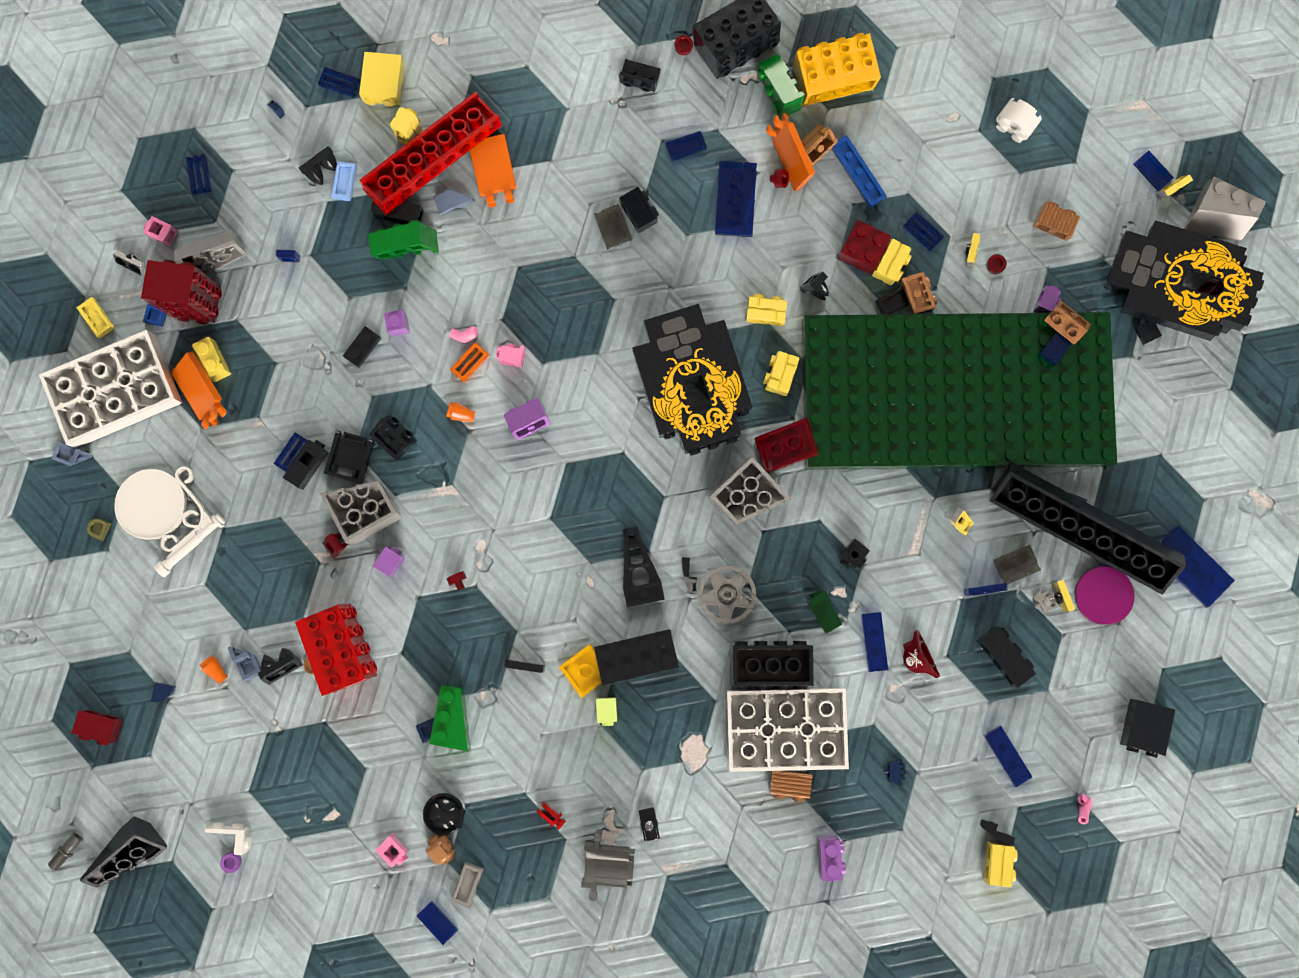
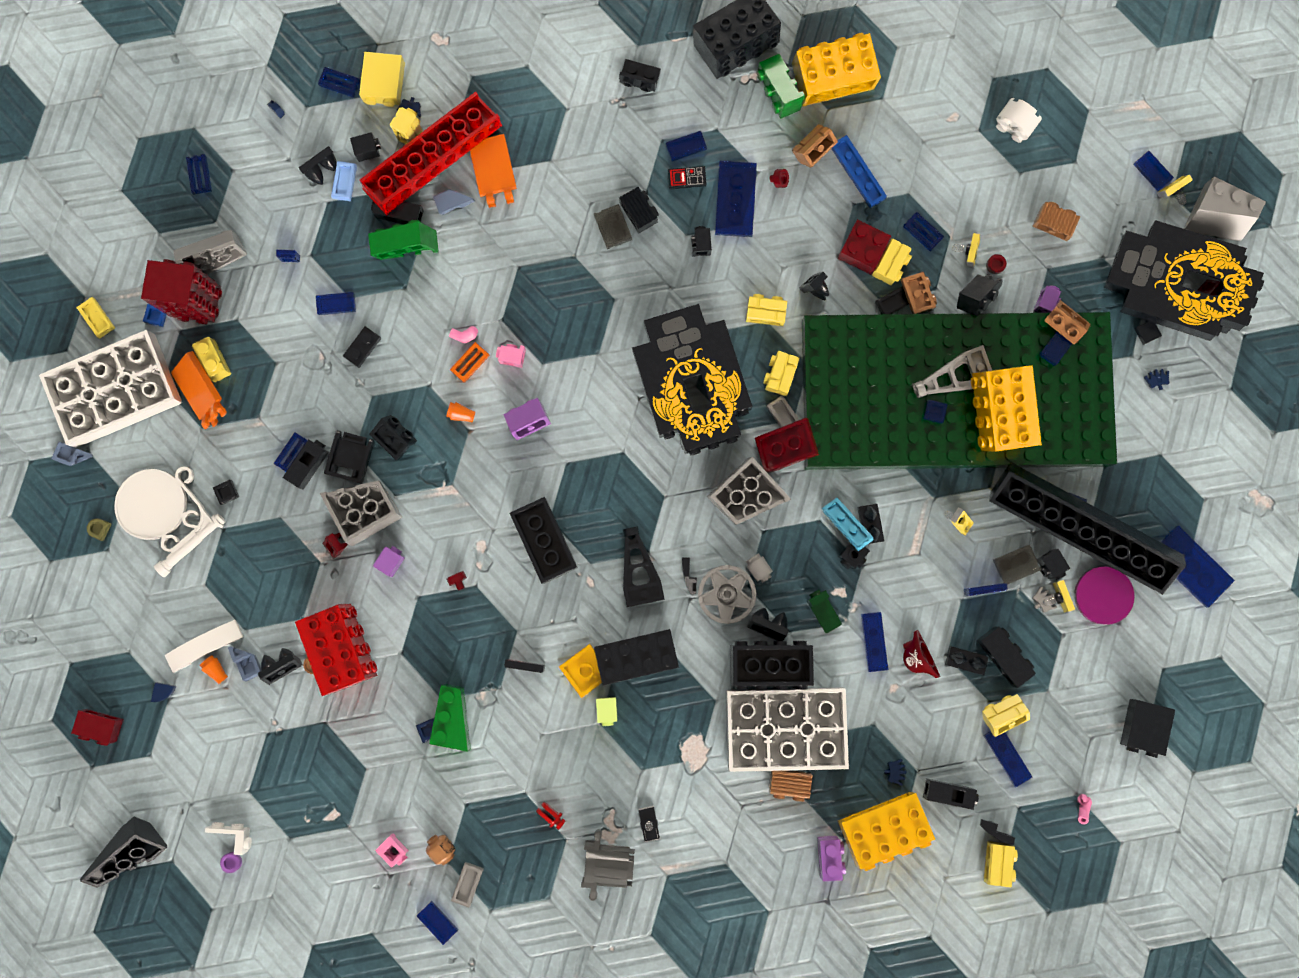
(65, 851): dark grey axle -> none
(131, 260): black piece -> none
(167, 231): bright pink brick -> none
(203, 645): none -> white slope
(226, 492): none -> black tile
(335, 303): none -> clear blue tile
(365, 147): none -> black brick
(396, 323): medium lavender brick -> none
(411, 104): none -> dark blue piece
(443, 814): black piece -> none
(543, 540): none -> black brick
(683, 45): dark red tile -> none
(687, 177): none -> black tile
(701, 241): none -> black brick
(759, 568): none -> light grey brick
(776, 629): none -> black tile
(782, 411): none -> light grey tile
(791, 151): orange tile -> none
(847, 524): none -> medium azure tile
(871, 520): none -> black tile
(886, 831): none -> yellow brick
(935, 411): none -> clear blue tile
(950, 794): none -> black brick
(966, 660): none -> black tile
(974, 358): none -> light grey plate
(978, 294): none -> black hinge
(1005, 714): none -> light yellow brick
(1006, 409): none -> yellow brick
(1053, 564): none -> black brick
(1157, 379): none -> dark blue piece

